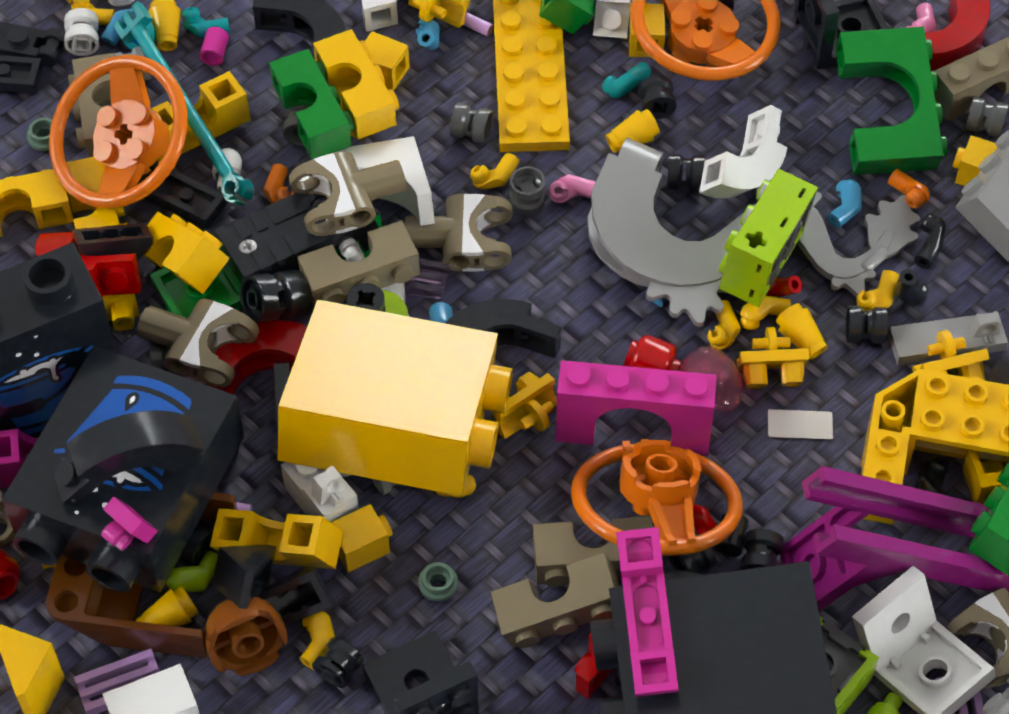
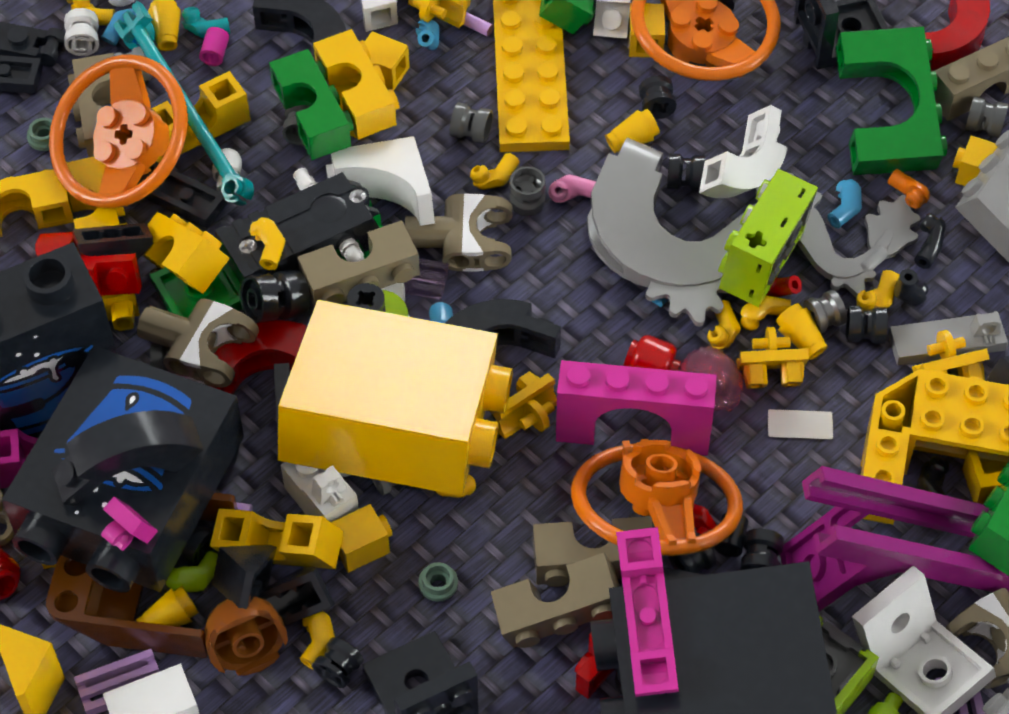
(272, 238): none -> yellow arm
(274, 184): orange arm -> none
(347, 191): dark tan connector -> none
(619, 87): teal arm -> none
(827, 310): none -> flat silver wheel
(925, 18): bright pink arm -> none

